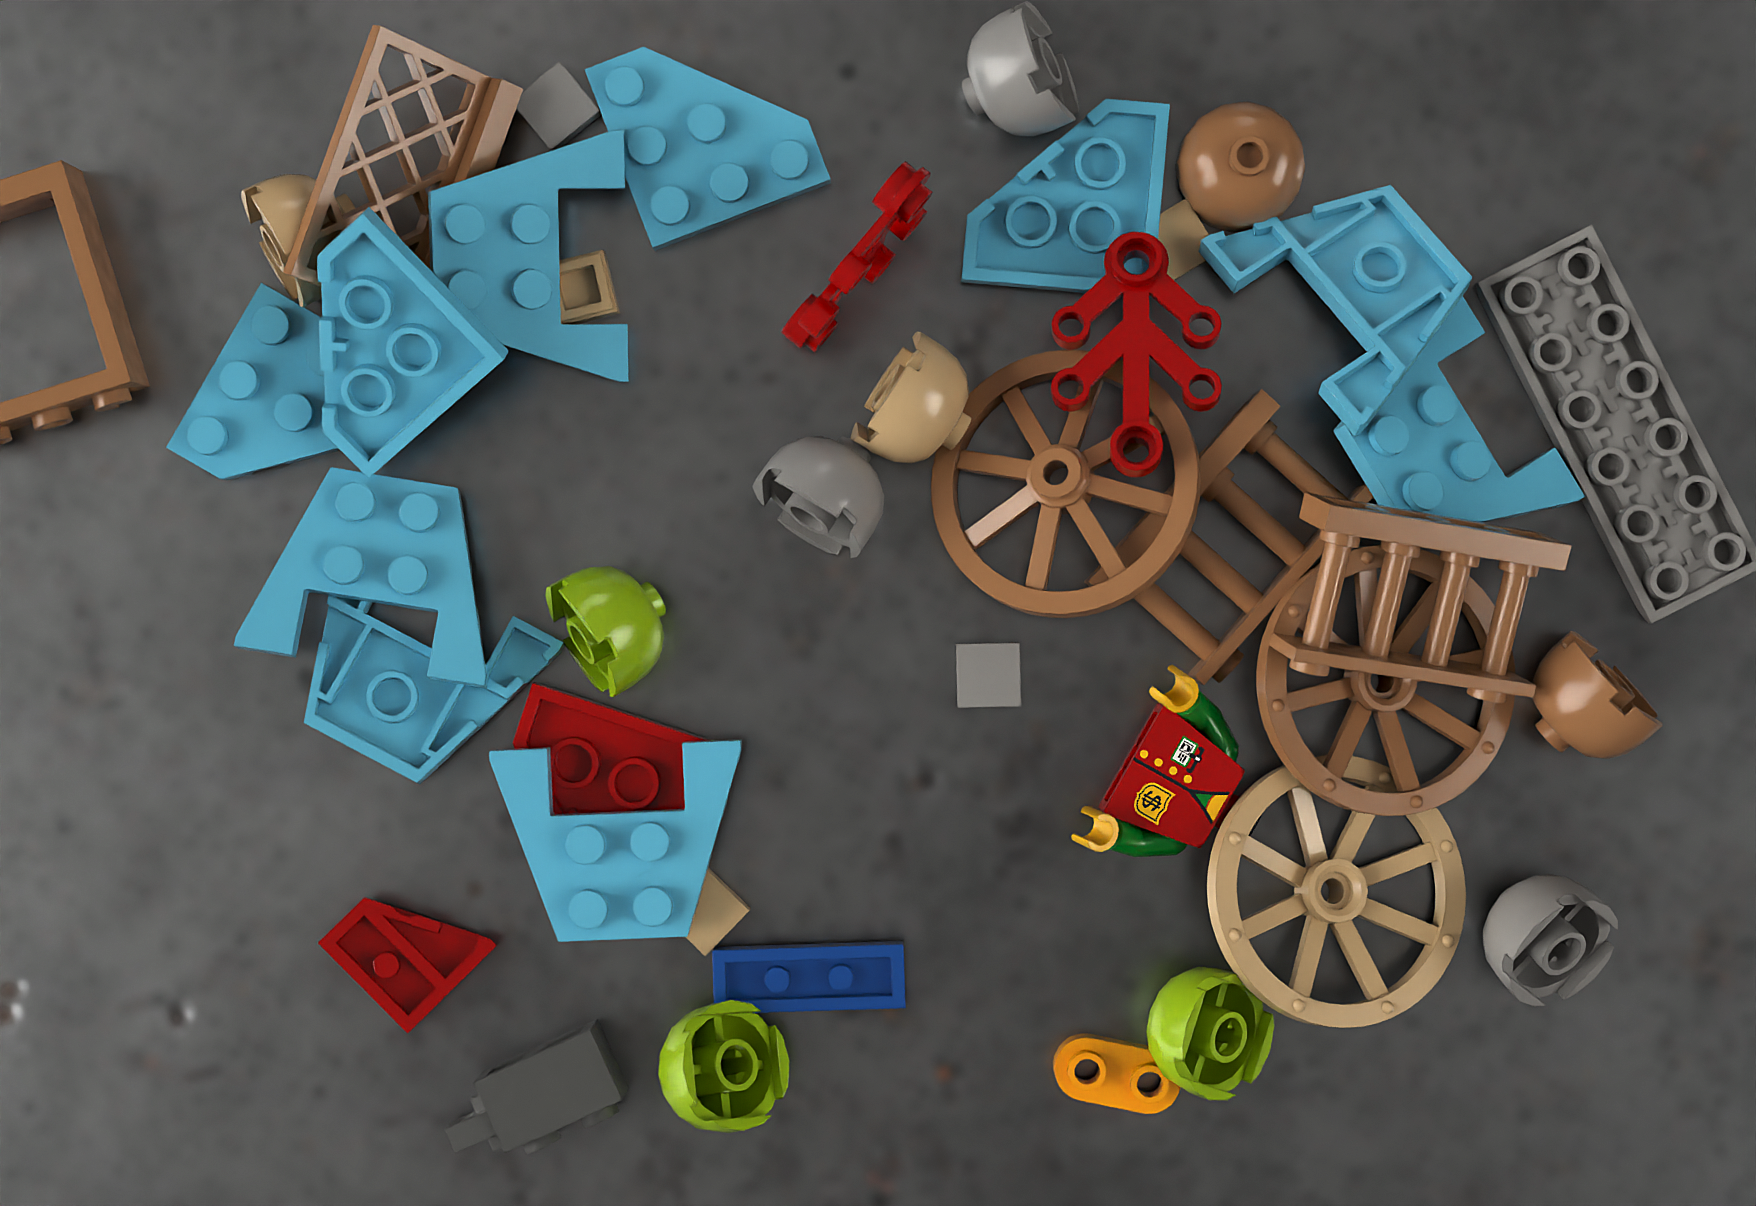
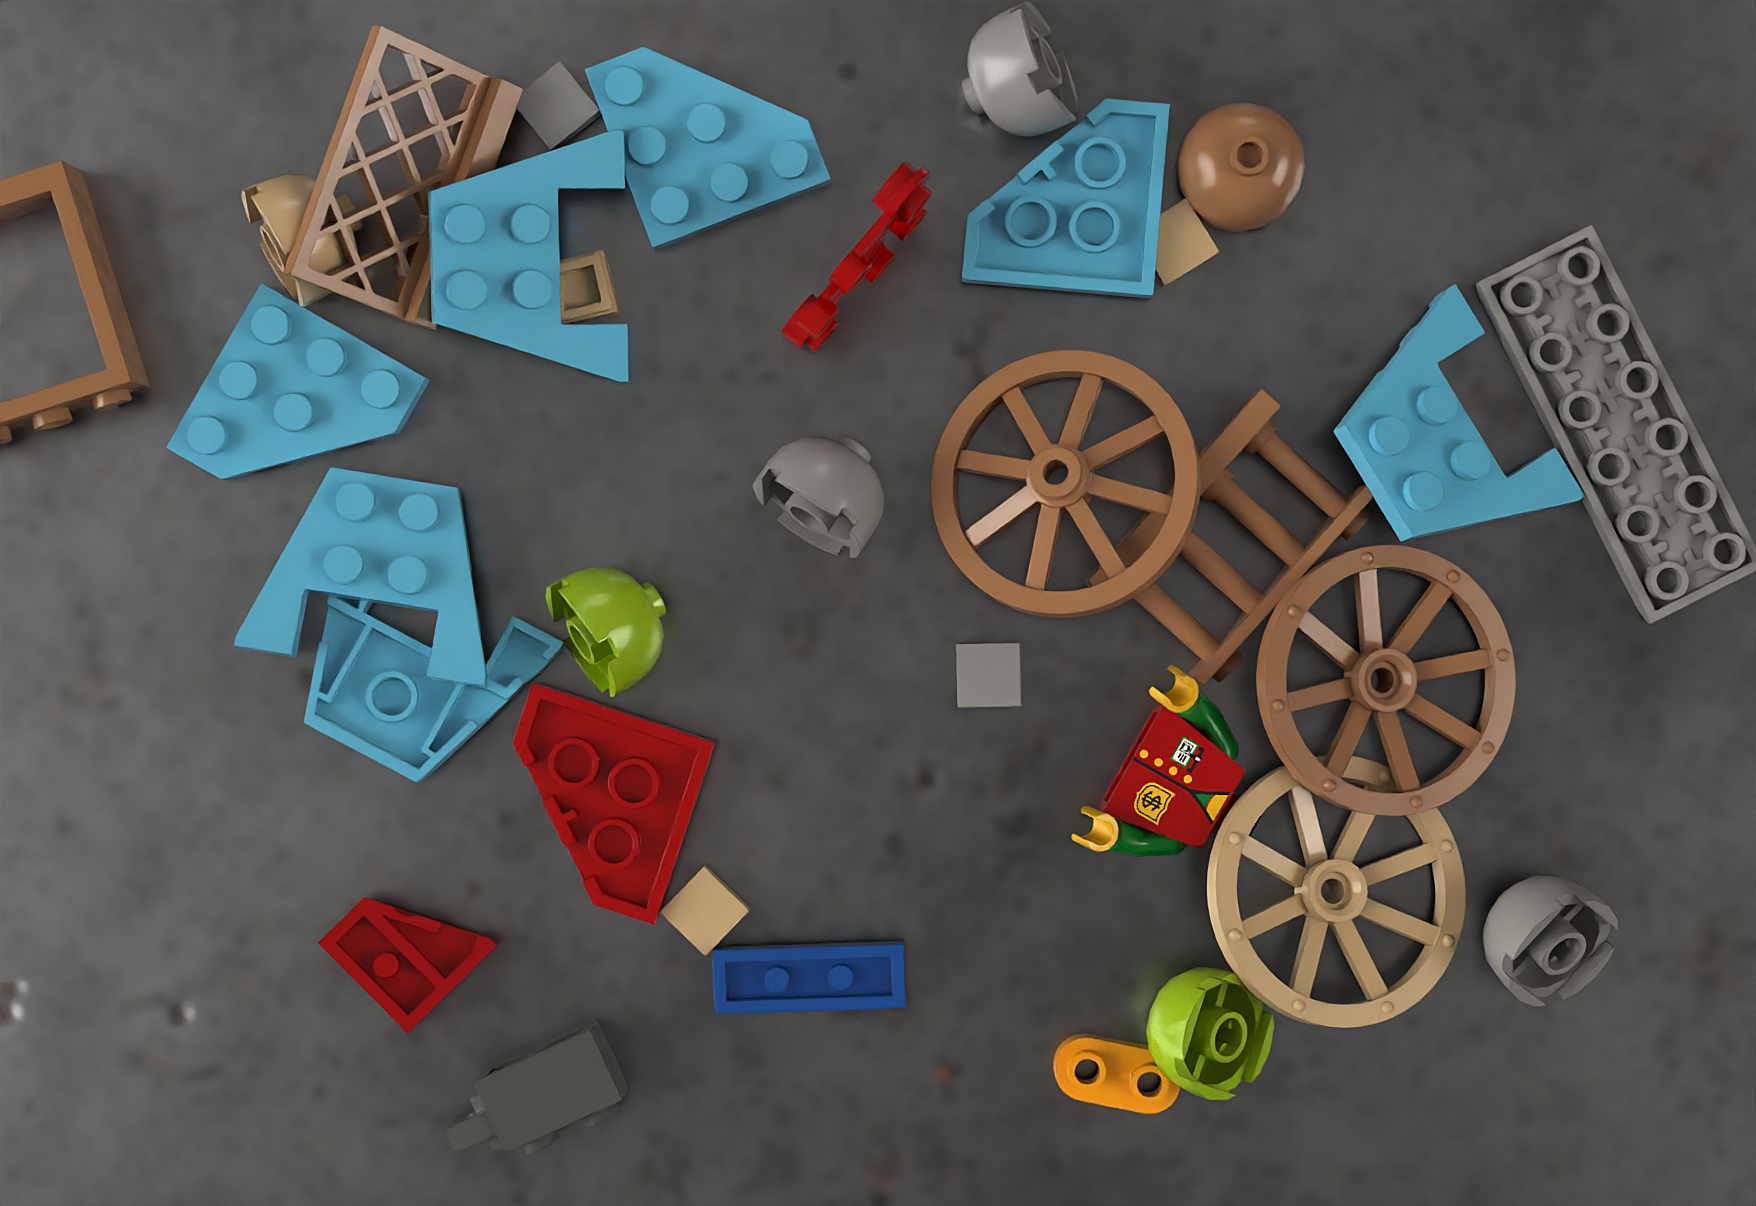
(391, 344): medium azure plate -> none
(622, 868): medium azure wing -> none
(723, 1067): lime cylinder -> none
(916, 404): tan cylinder -> none
(1136, 340): red plant -> none
(1372, 269): medium azure wing -> none
(1402, 536): medium nougat fence -> none
(1589, 703): medium nougat cylinder -> none

